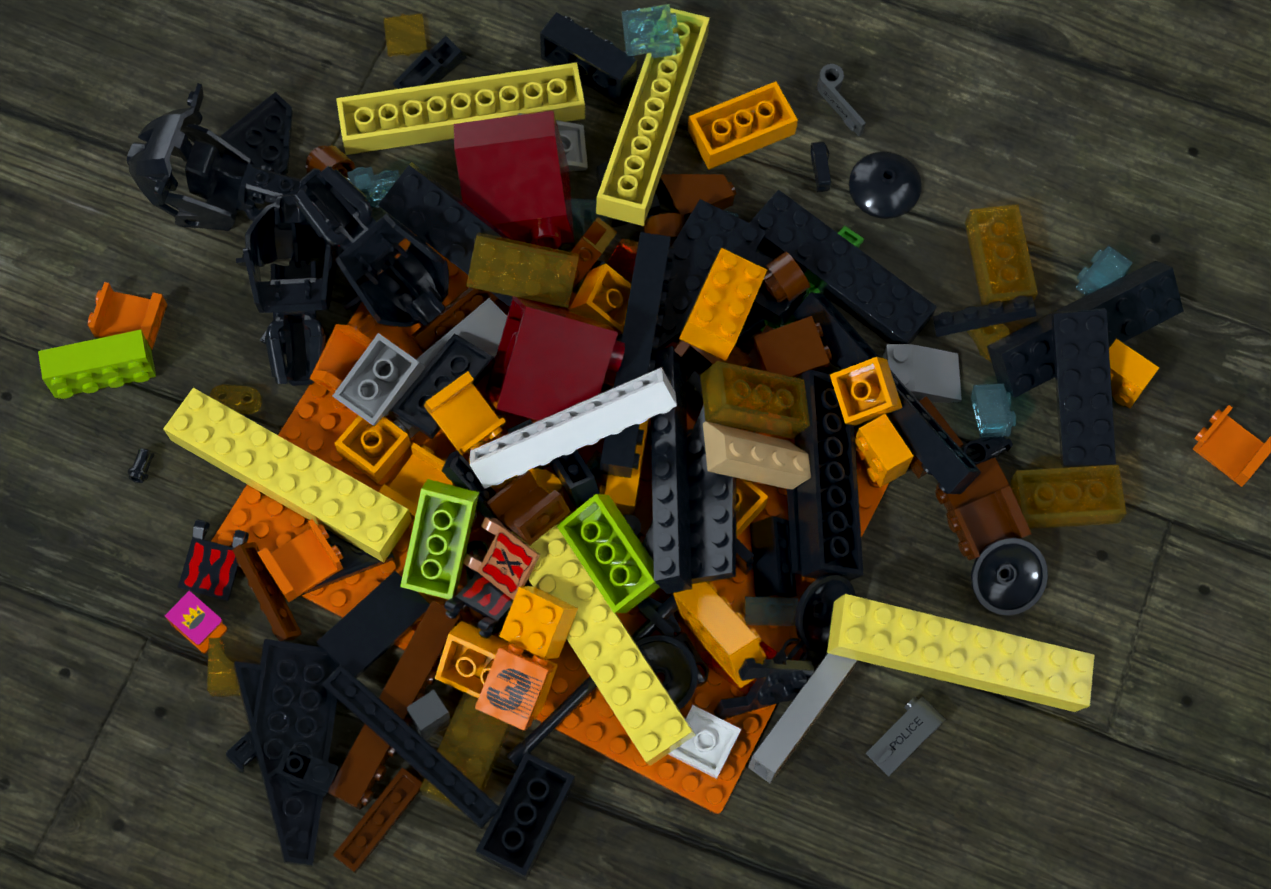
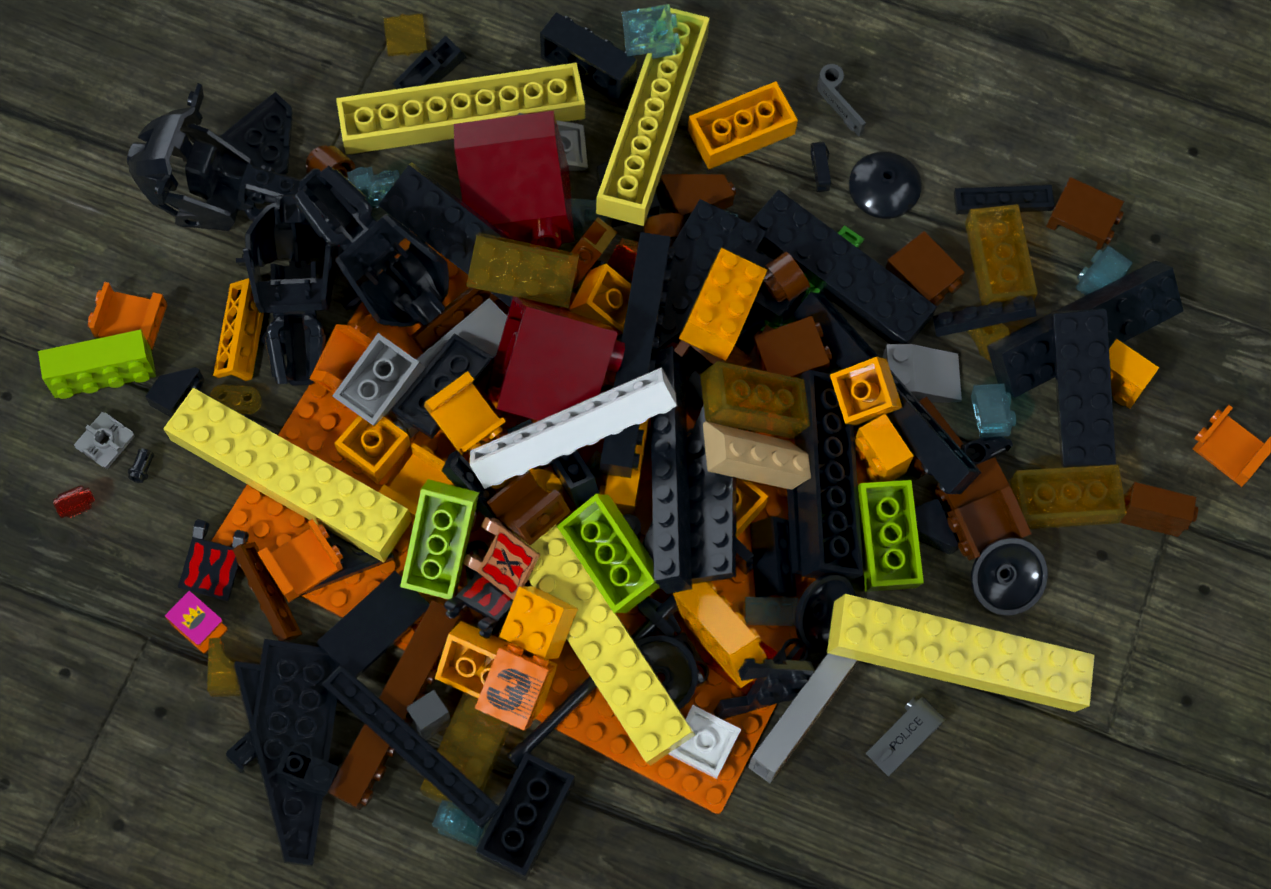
(74, 501): none -> clear red brick
(107, 453): none -> light grey piece
(172, 389): none -> black slope
(245, 331): none -> light orange fence
(378, 820): reddish brown plate -> none
(456, 824): none -> clear light blue slope
(889, 536): none -> lime brick
(926, 268): none -> reddish brown brick
(934, 527): none -> black slope
(1029, 198): none -> black plate
(1087, 212): none -> reddish brown panel
(1159, 509): none -> reddish brown brick

